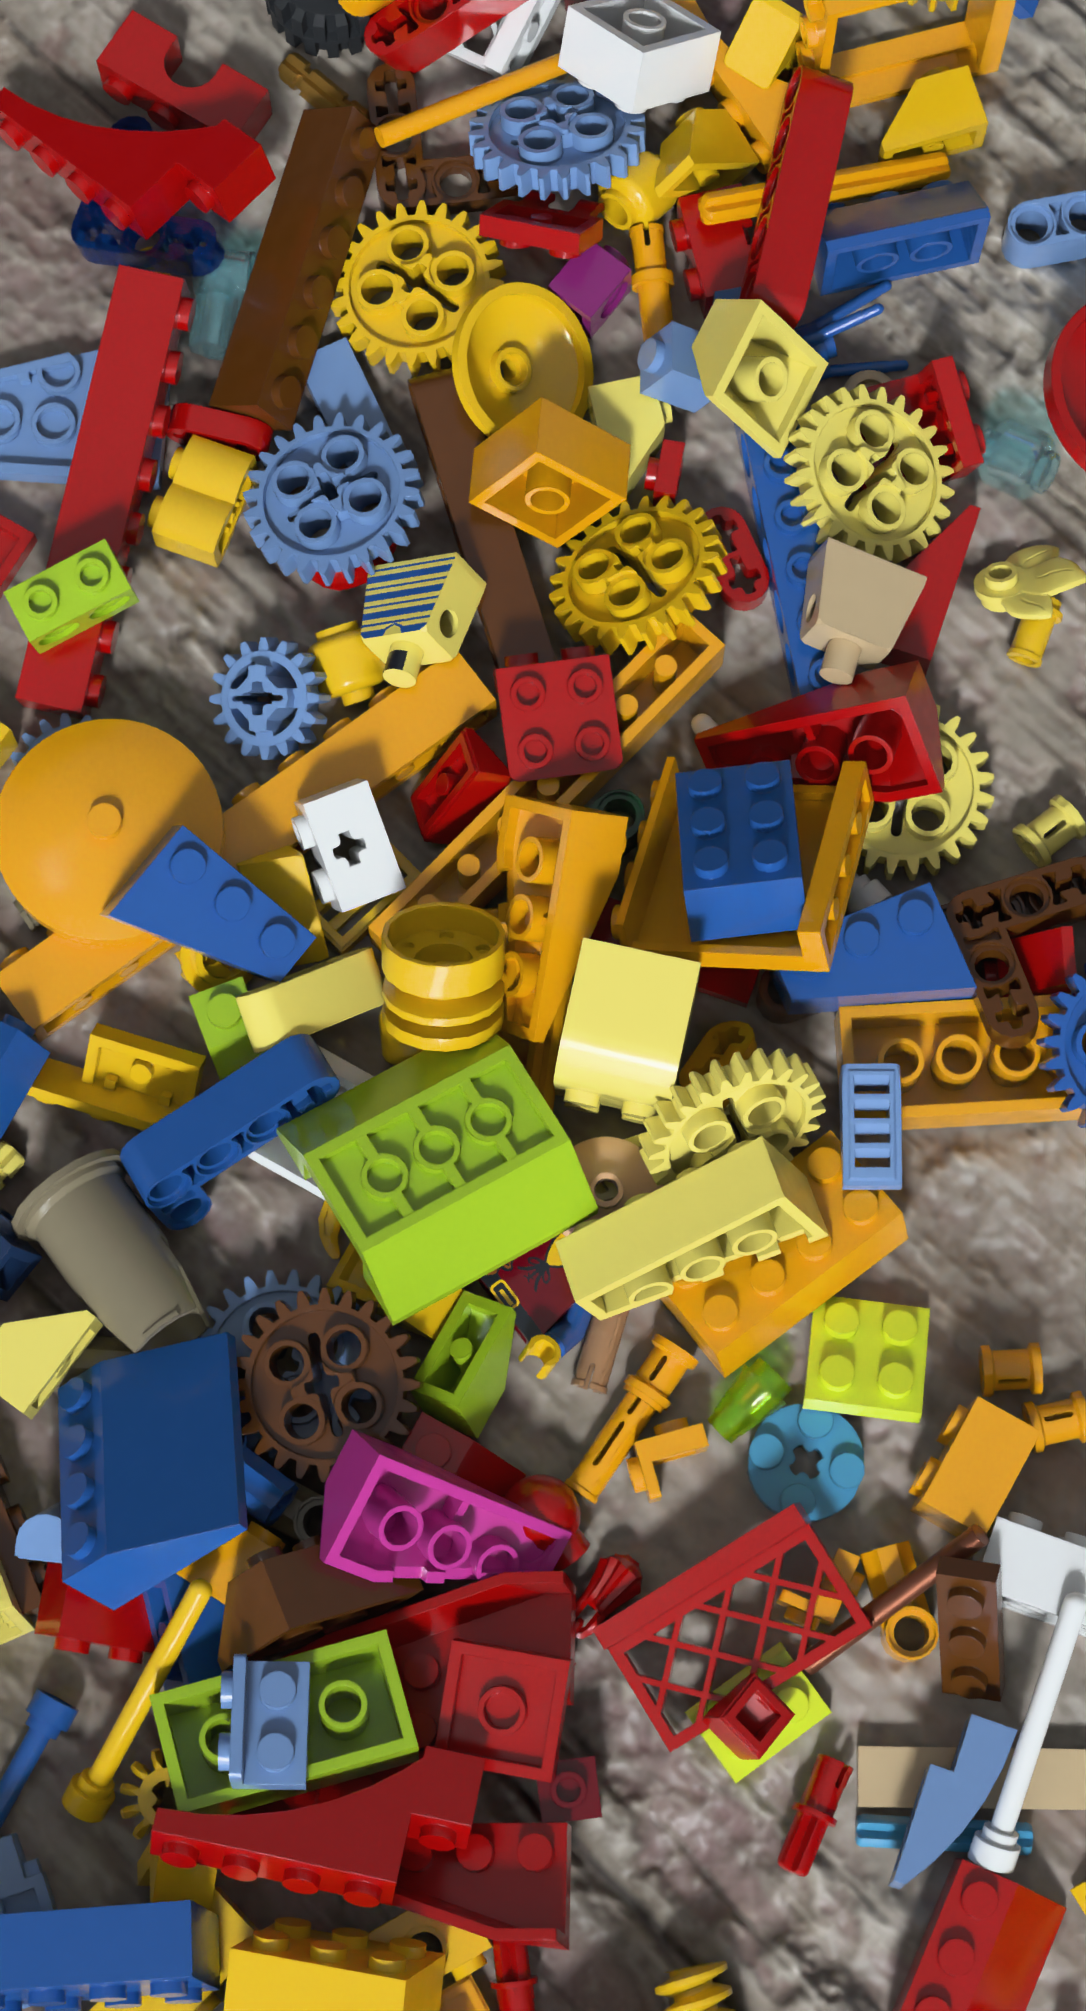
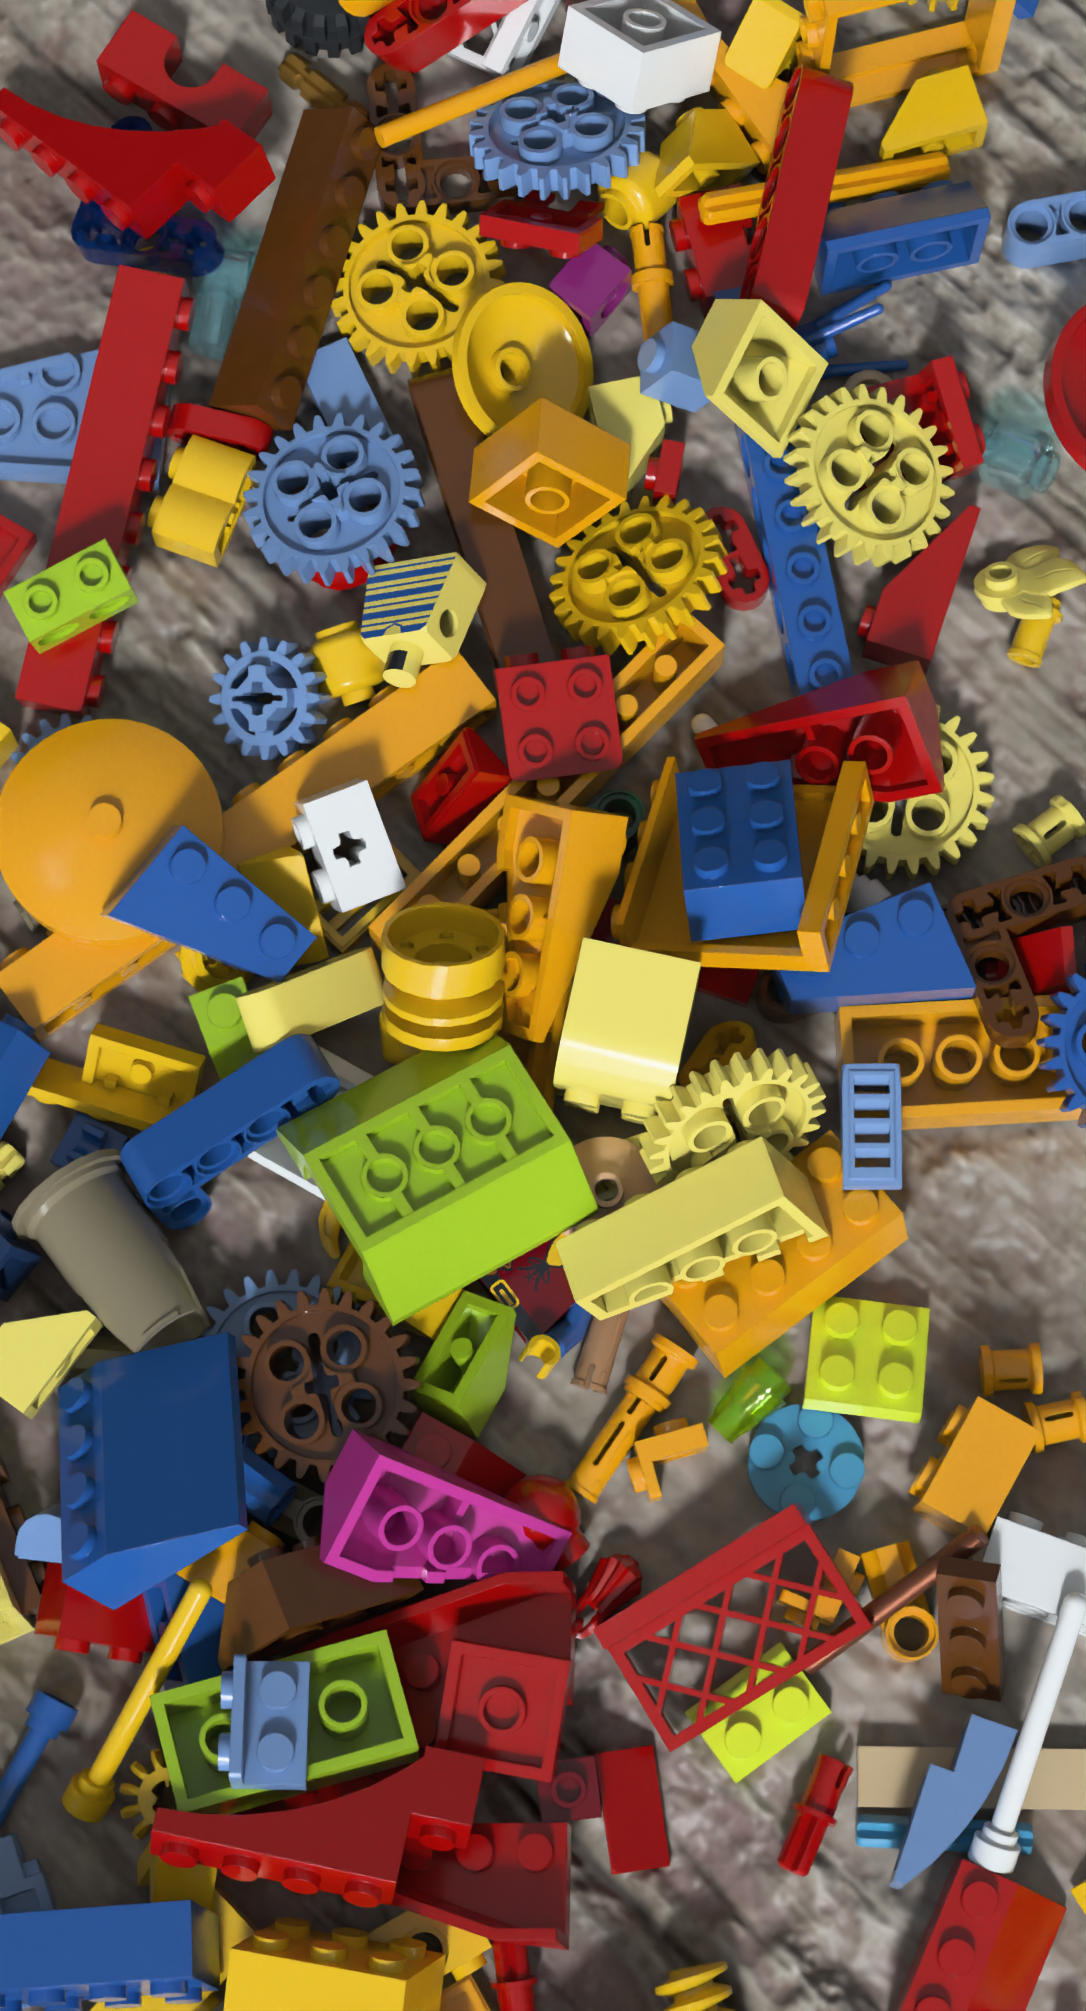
(84, 1137): none -> blue tile
(632, 1809): none -> red slope
(749, 1718): red slope -> none
(855, 608): tan torso -> none

